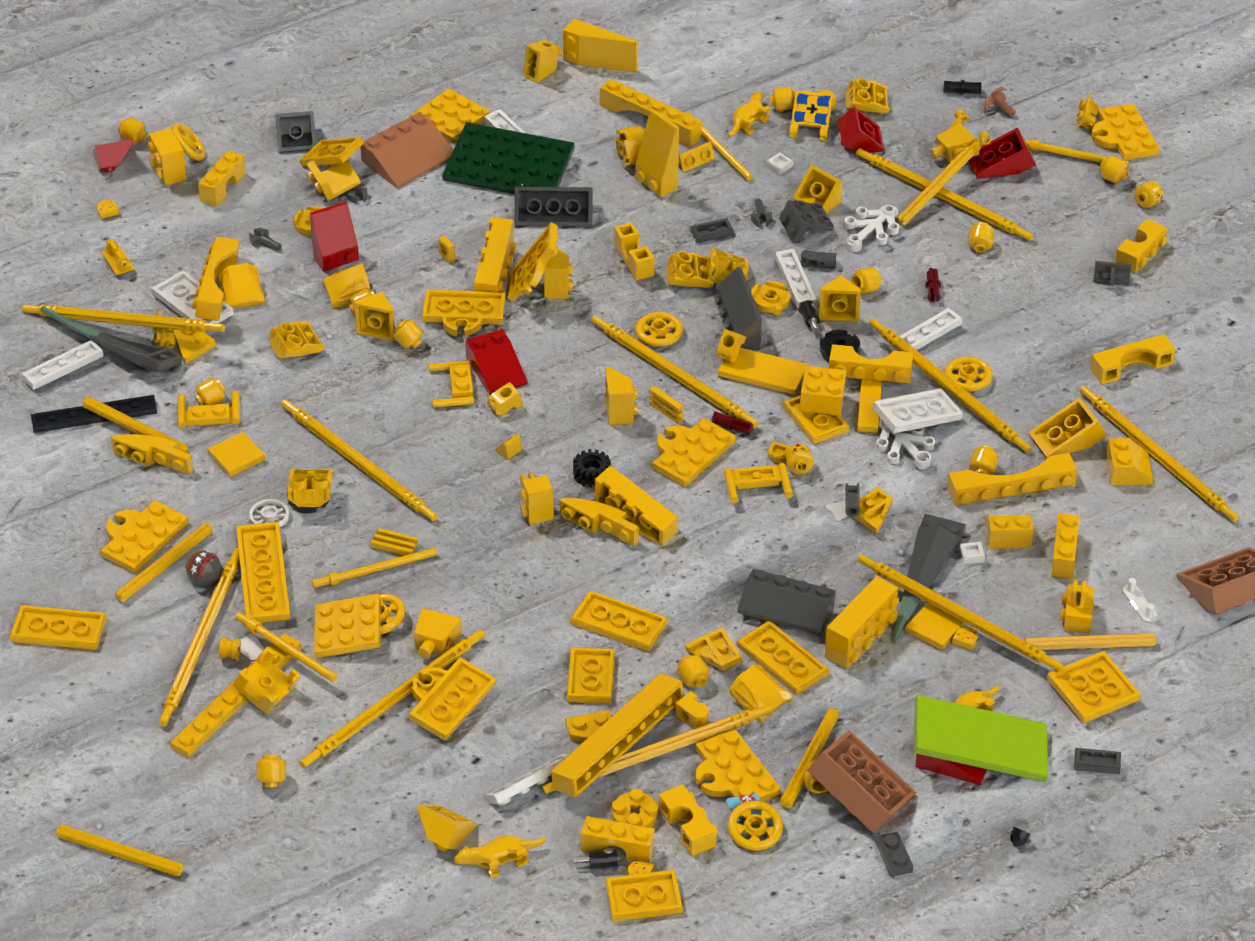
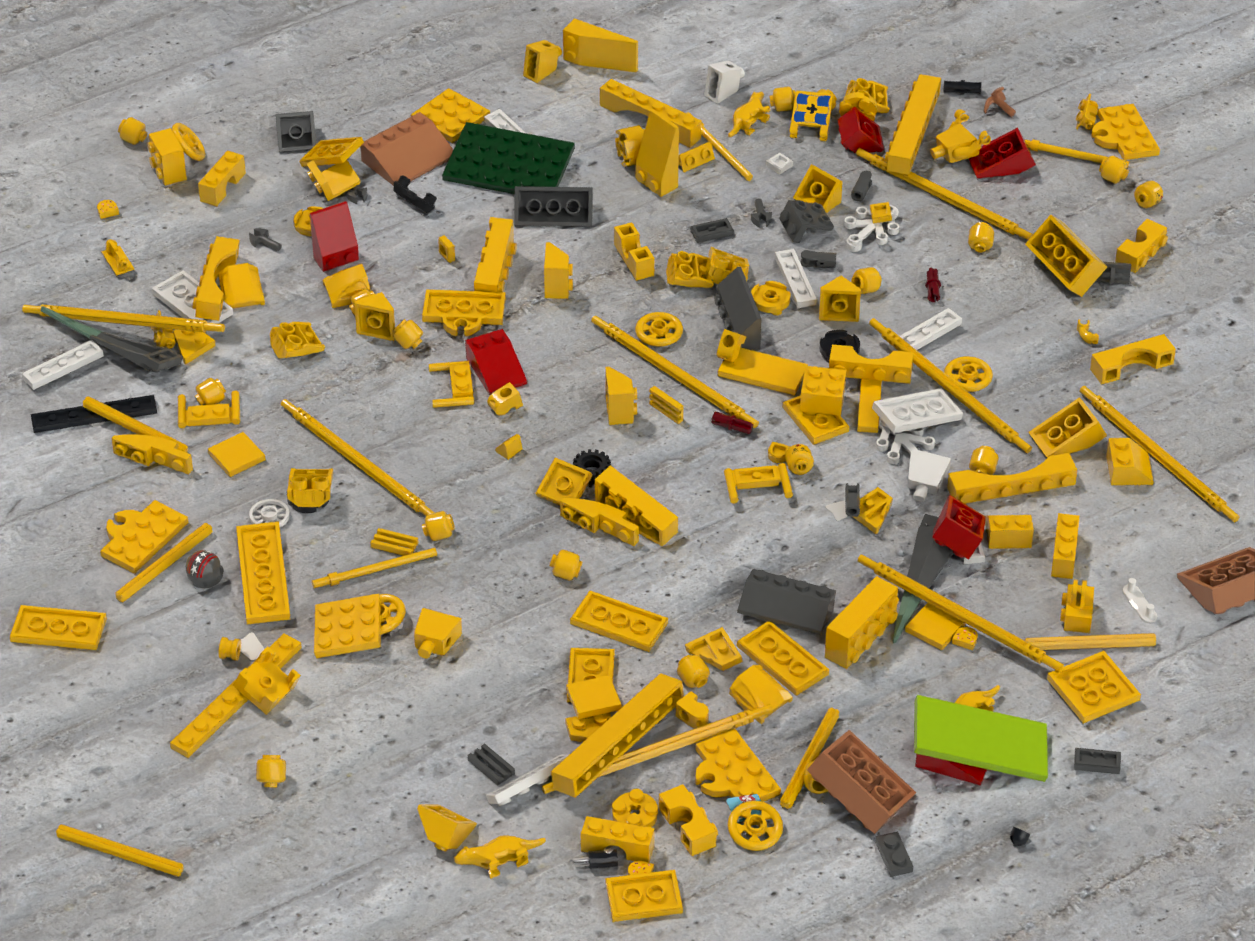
(110, 155): red slope -> none
(199, 639): yellow axle -> none
(256, 628): yellow bar -> none
(387, 702): yellow axle -> none
(401, 188): none -> black piece
(438, 526): none -> yellow head
(449, 696): yellow plate -> none
(494, 762): none -> dark grey tile
(532, 264): yellow plate -> none
(536, 498): yellow brick -> none
(563, 481): none -> yellow tile
(566, 565): none -> yellow head
(593, 697): none -> yellow tile
(690, 450): yellow plate -> none
(722, 80): none -> white torso
(810, 315): black piece -> none
(862, 186): none -> dark grey bar
(866, 105): none -> yellow plate
(880, 212): none -> yellow tile
(913, 124): none -> yellow brick
(921, 200): yellow axle -> none
(926, 473): none -> white torso
(959, 528): none -> red slope
(1066, 255): none -> yellow brick
(1088, 337): none -> yellow arm

